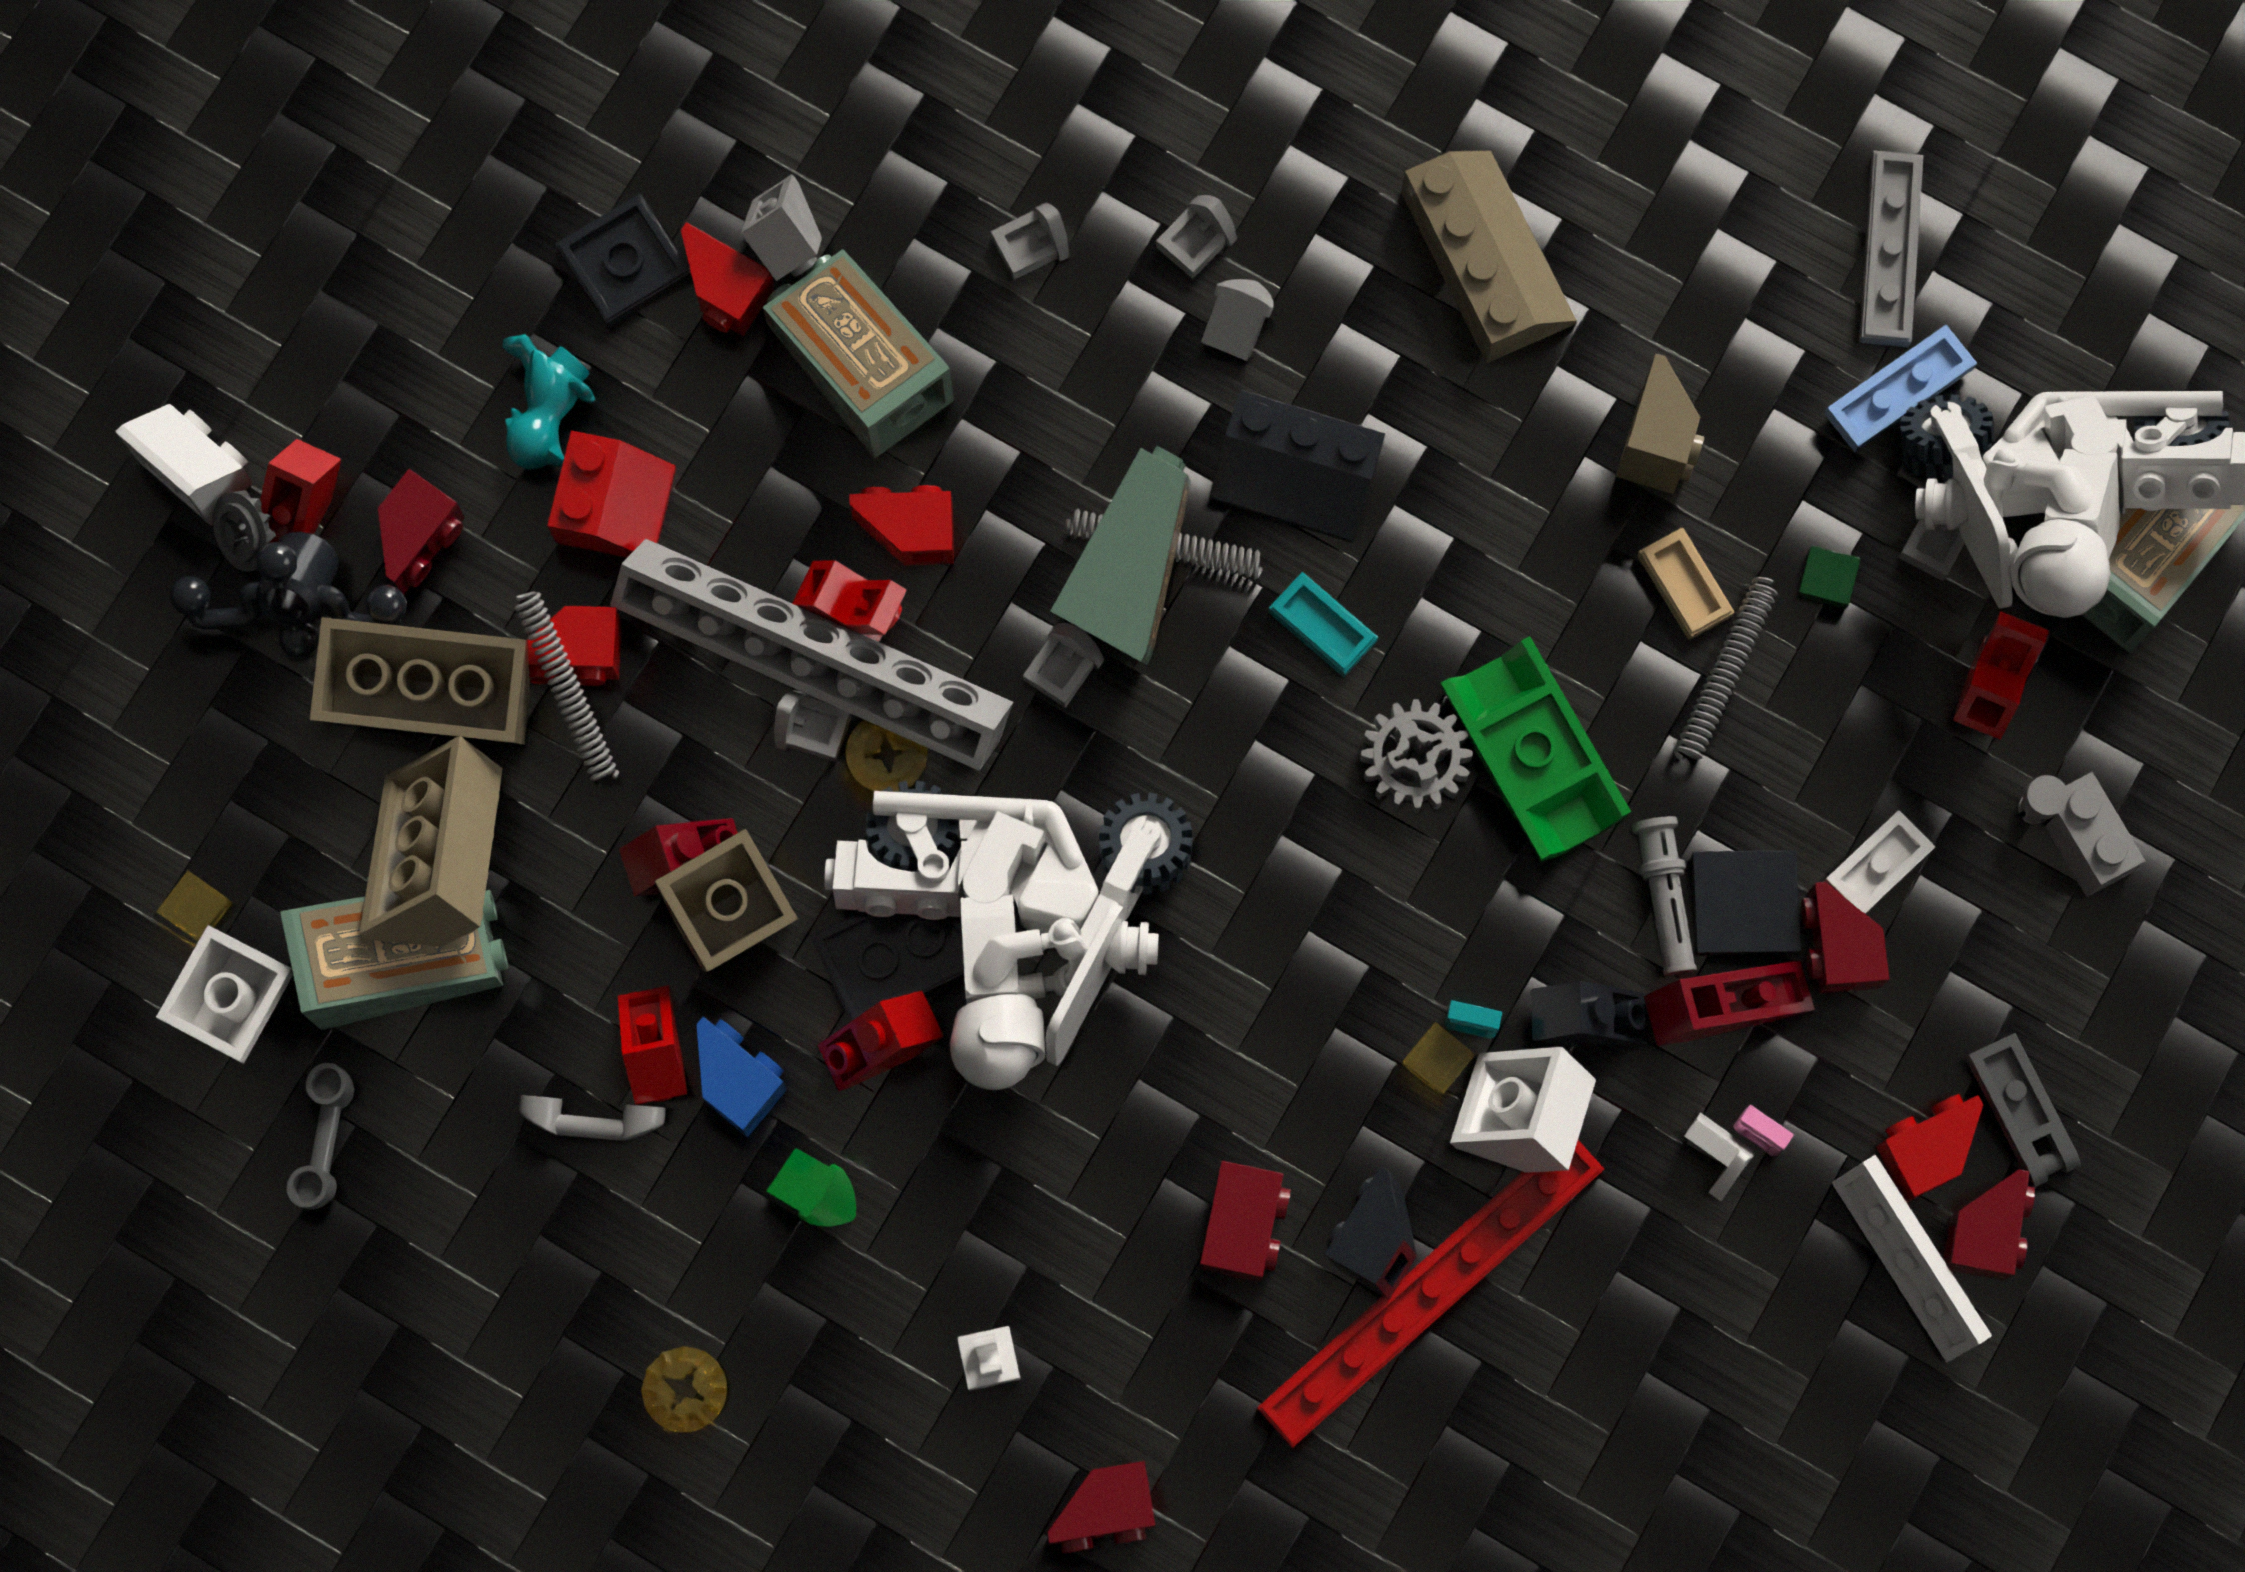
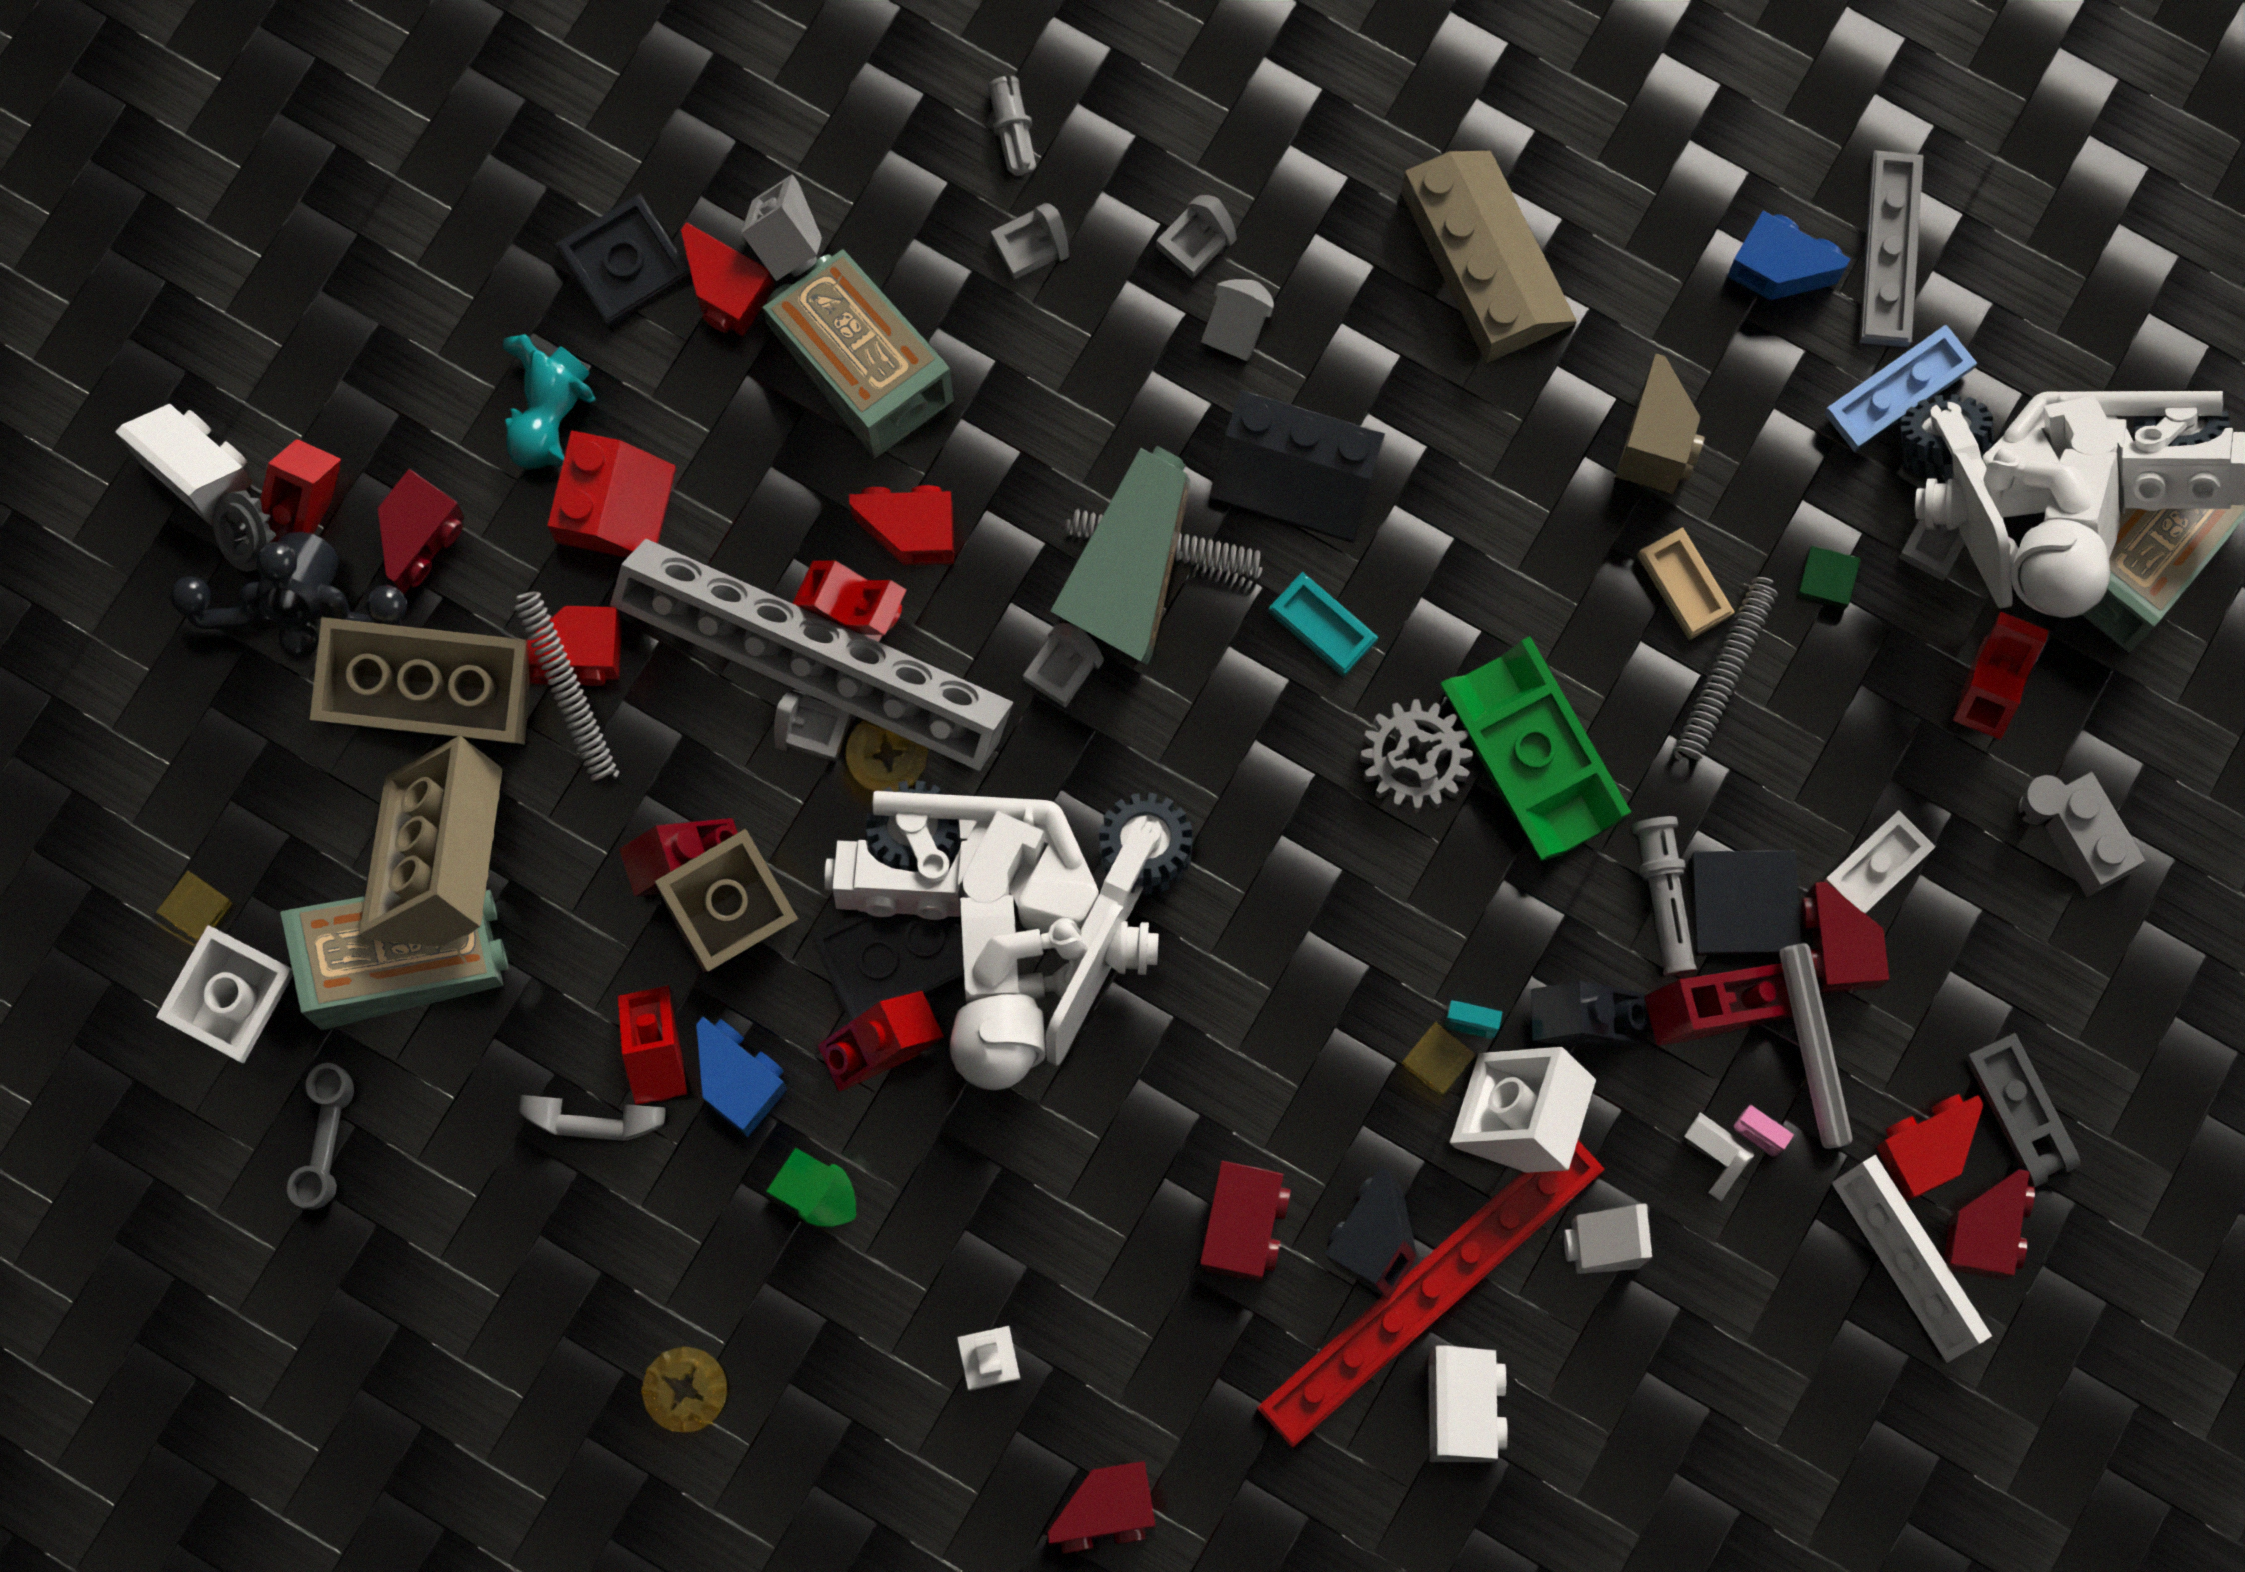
(1012, 125): none -> light grey axle
(1464, 1405): none -> white slope
(1609, 1240): none -> white slope
(1785, 261): none -> blue slope
(1816, 1046): none -> light grey axle

